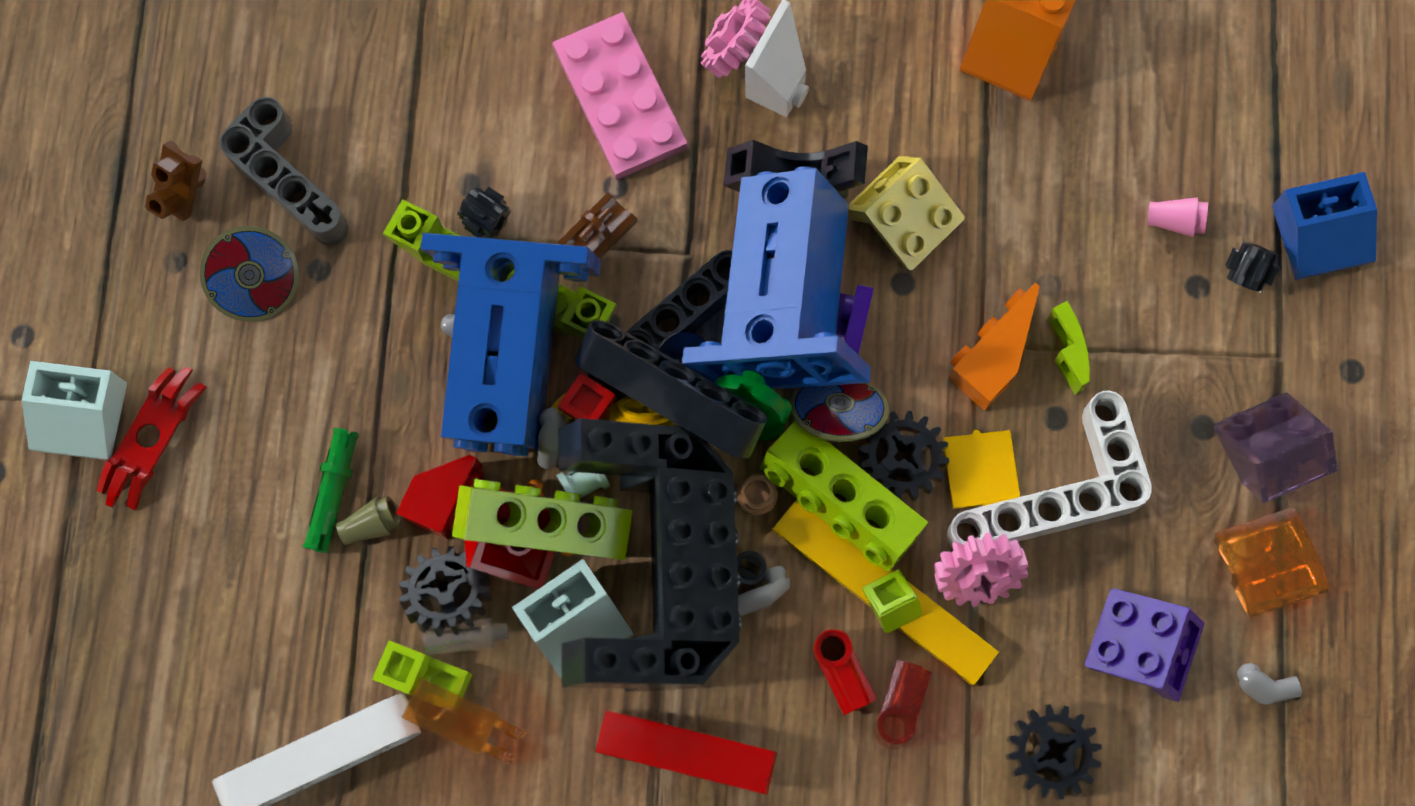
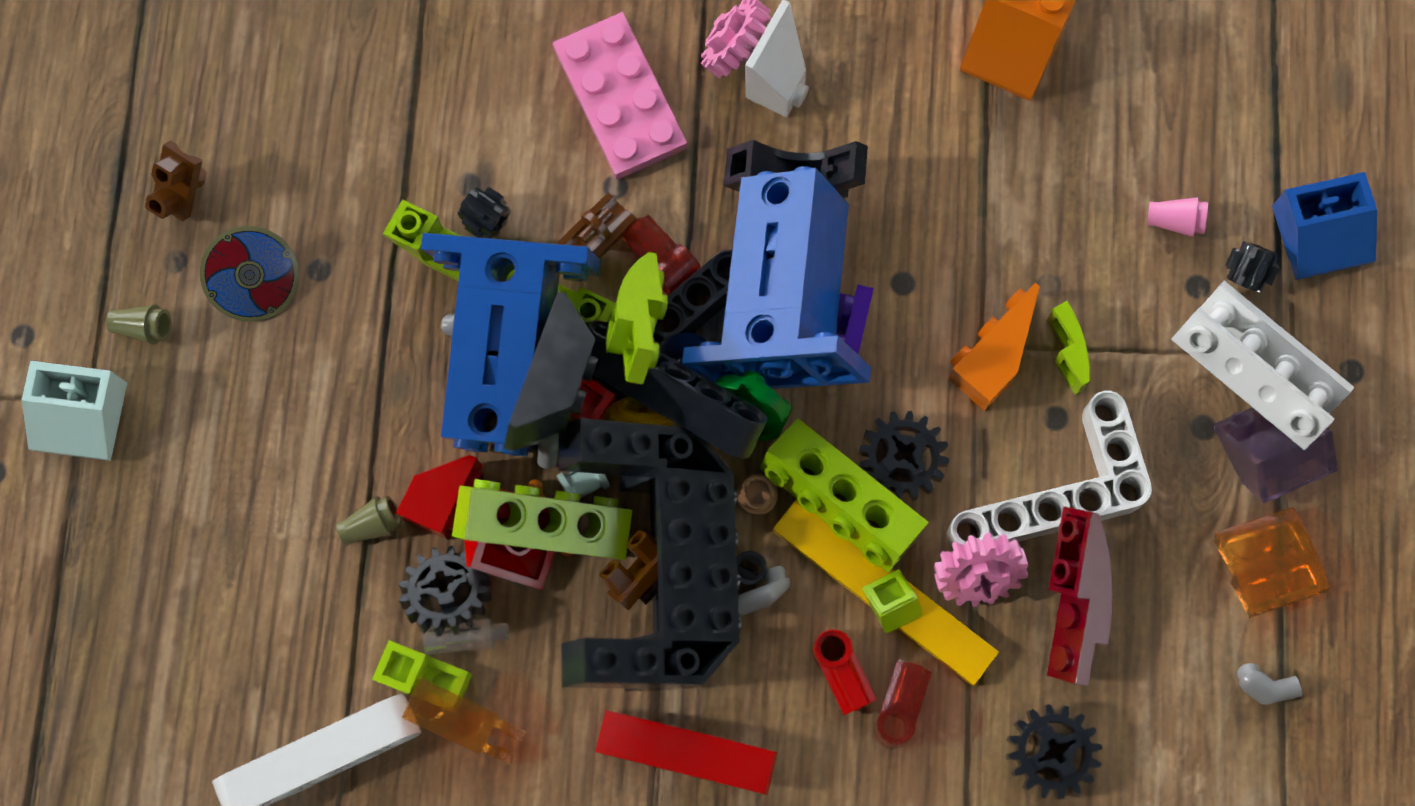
(139, 459): red piece -> none
(141, 323): none -> olive cone
(287, 180): dark grey beam -> none
(330, 491): green pin -> none
(553, 378): none -> black wedge
(569, 610): light aqua slope -> none
(635, 317): none -> lime slope
(640, 579): none -> reddish brown hips
(672, 259): none -> clear red piece
(840, 411): shield -> none
(907, 210): light yellow bracket -> none
(981, 469): yellow piece -> none
(1085, 607): none -> dark red slope
(1145, 642): bracket -> none
(1263, 364): none -> white fence

